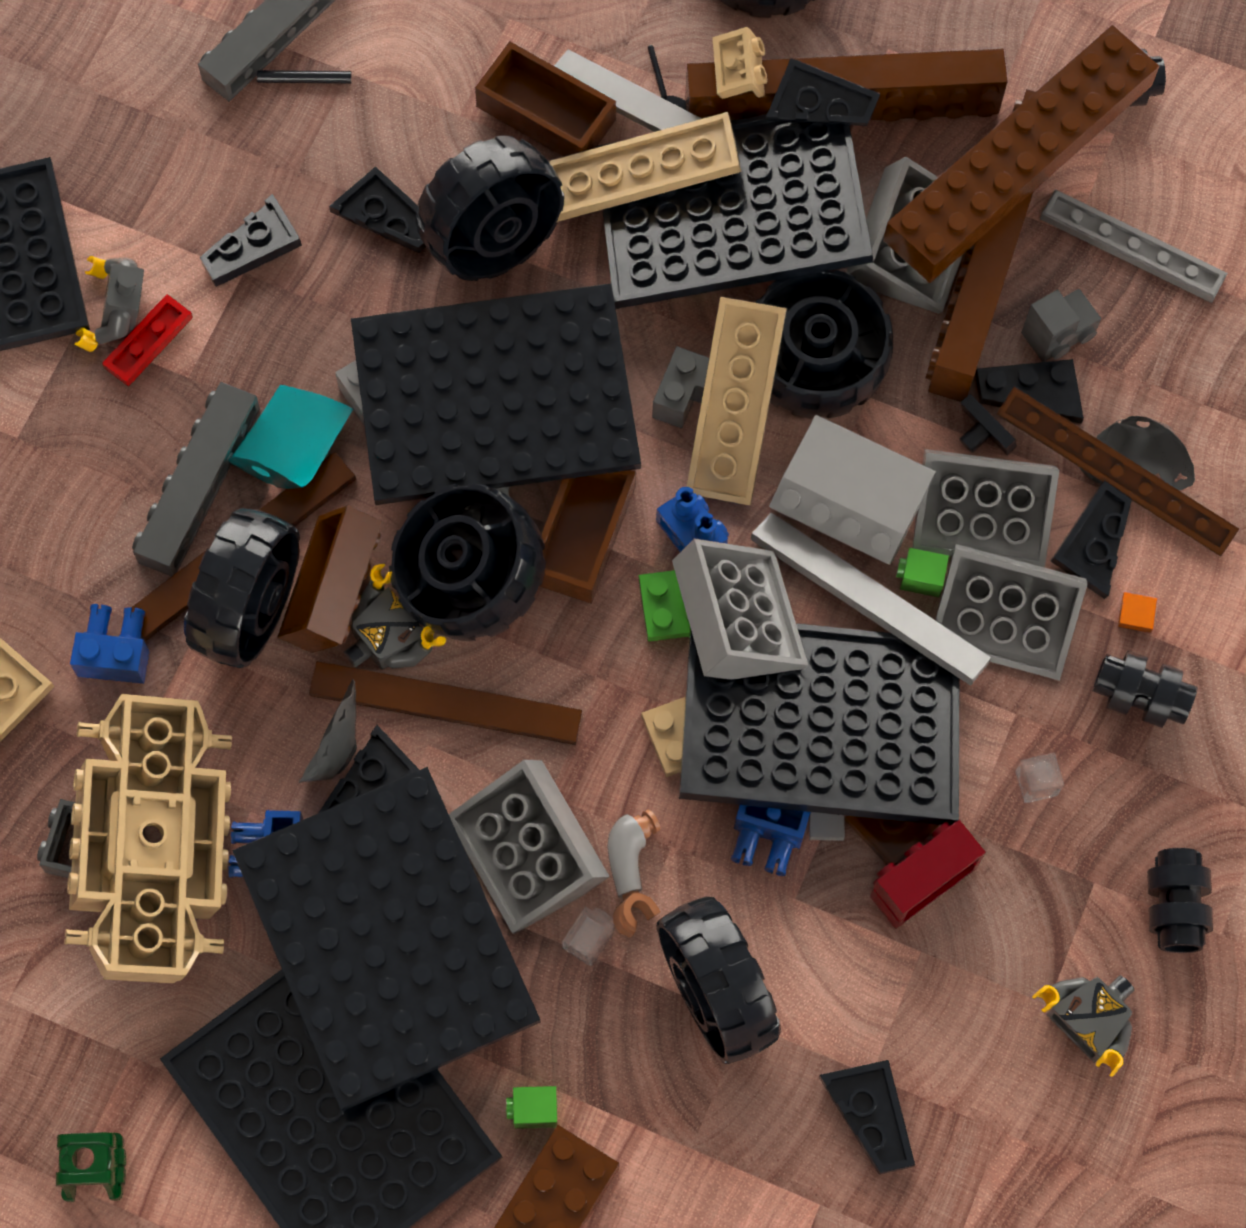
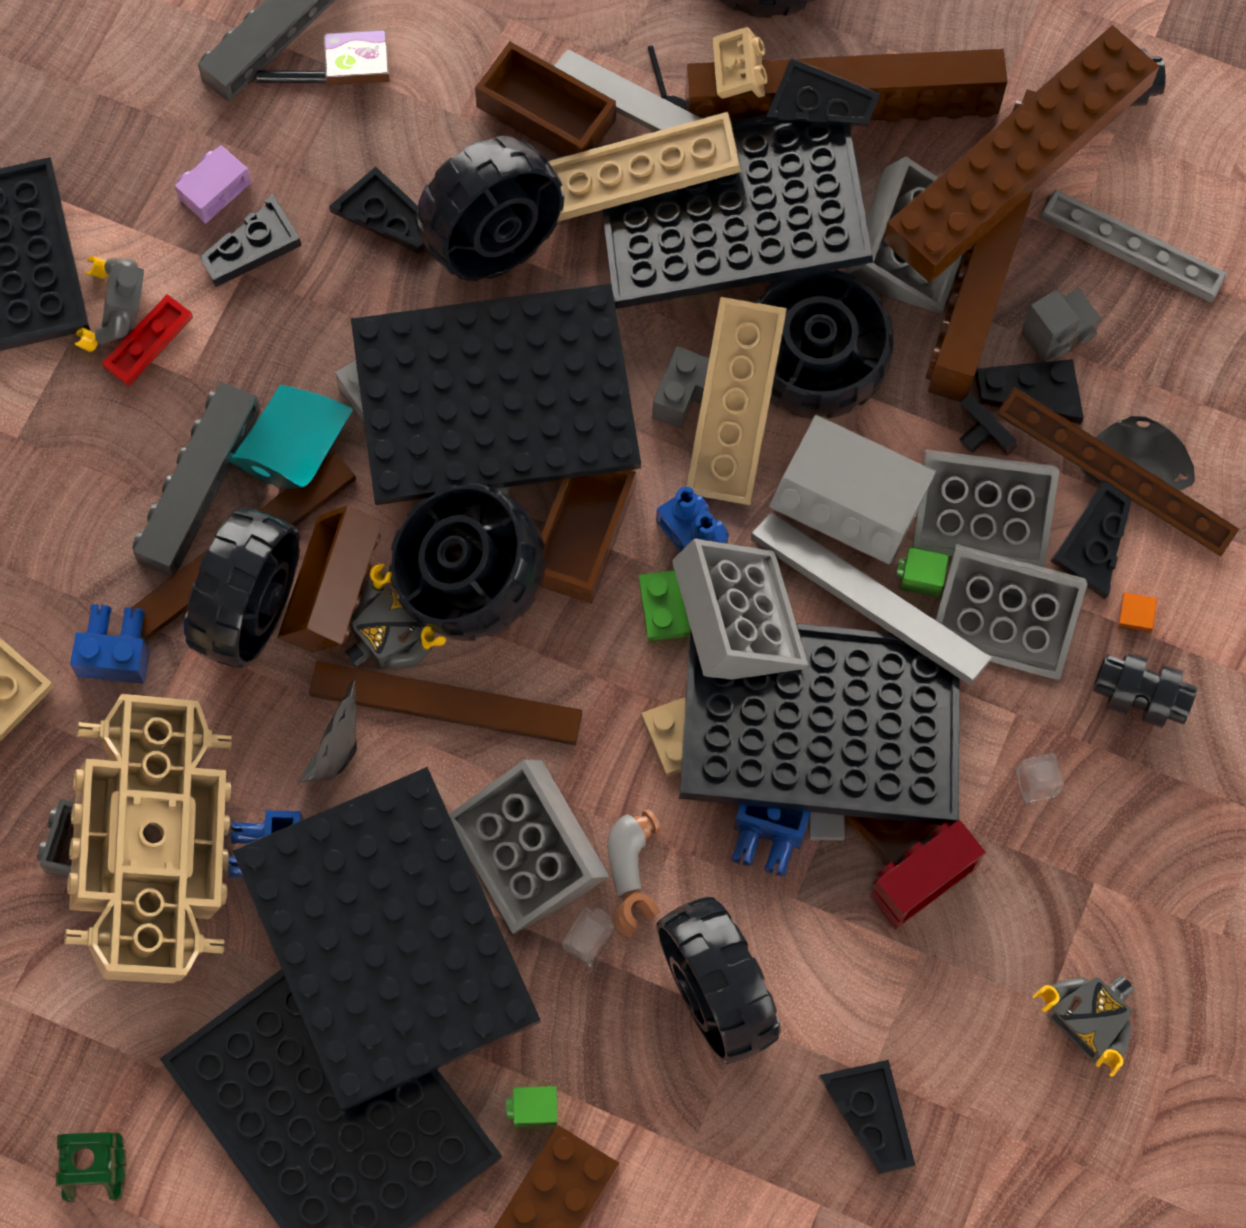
(212, 183): none -> lavender hinge
(356, 57): none -> tile
(373, 767): black wing -> none
(1180, 916): black piece -> none

